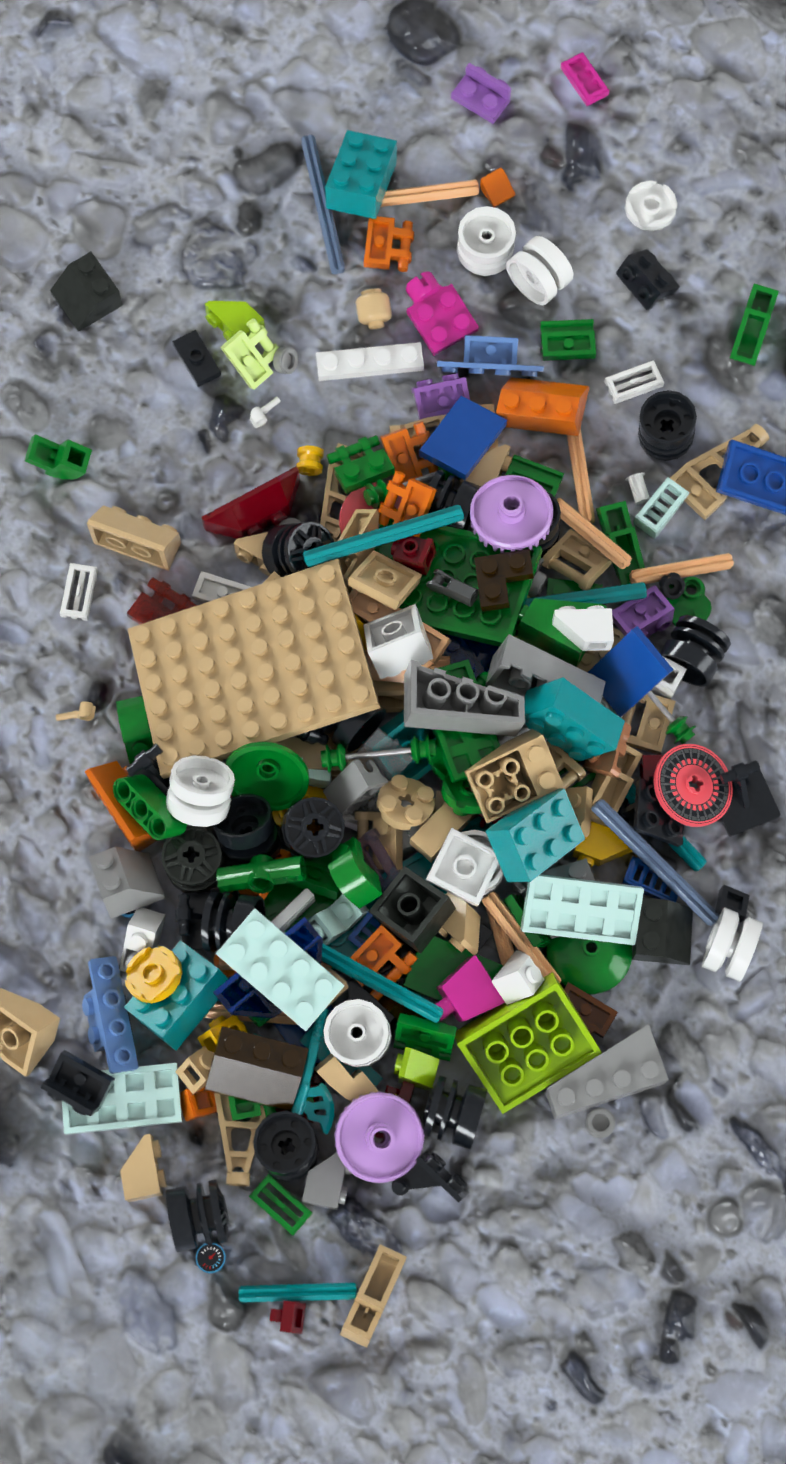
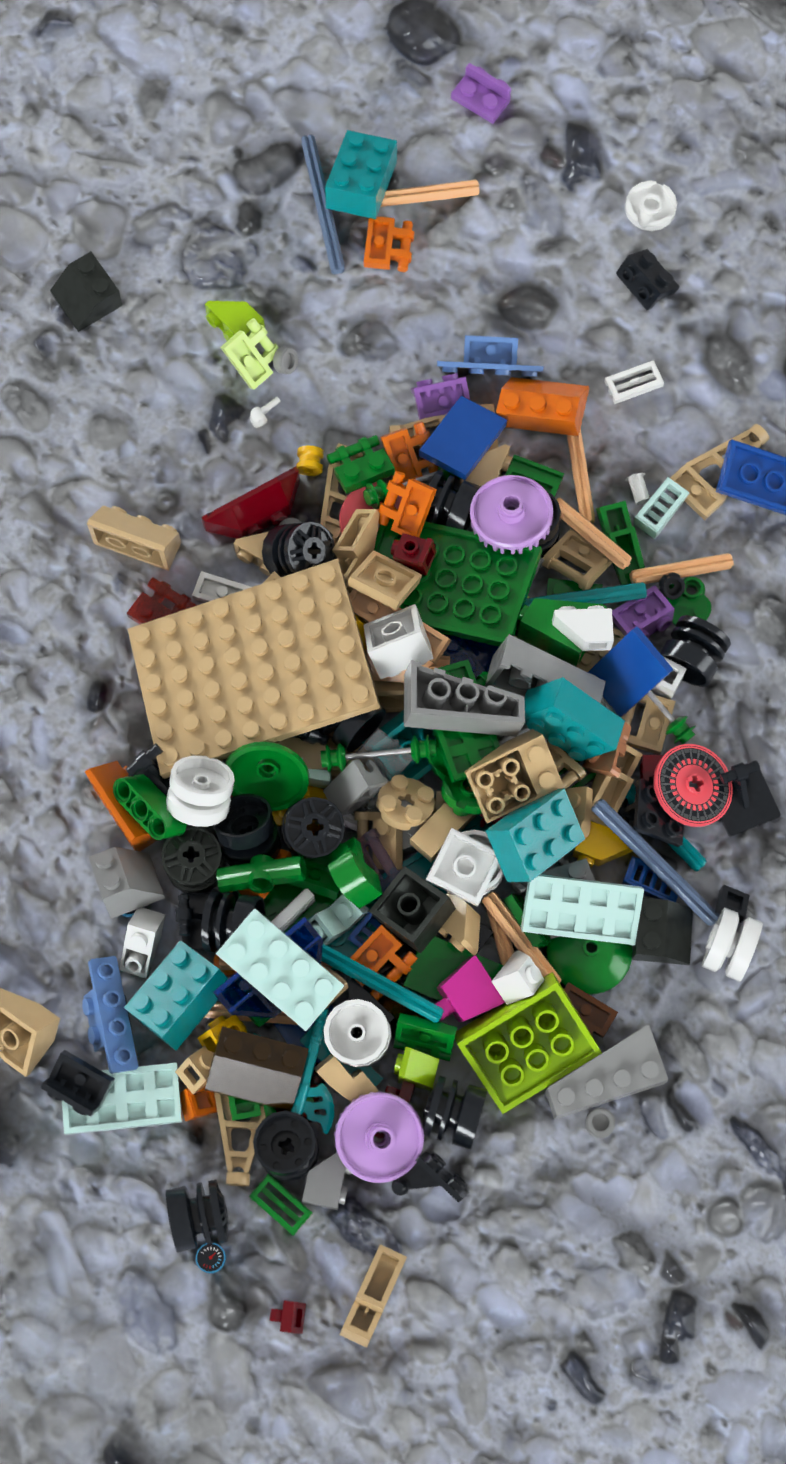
(61, 460): green brick -> none
(75, 613): white tile -> none
(86, 712): tan hand -> none
(134, 726): green brick -> none
(141, 1172): tan slope -> none
(153, 974): yellow tile -> none
(196, 358): black plate -> none
(297, 1292): teal axle -> none
(369, 361): white plate -> none
(373, 308): tan head -> none
(383, 535): teal axle -> none
(438, 313): dark pink plate -> none
(455, 589): dark grey bar -> none
(486, 240): white wheel -> none
(497, 187): orange slope -> none
(498, 570): dark brown plate -> none
(537, 584): light grey tile -> none
(539, 270): white wheel -> none
(568, 340): green plate -> none
(584, 79): dark pink plate -> none
(667, 412): black wheel -> none
(754, 324): green slope -> none

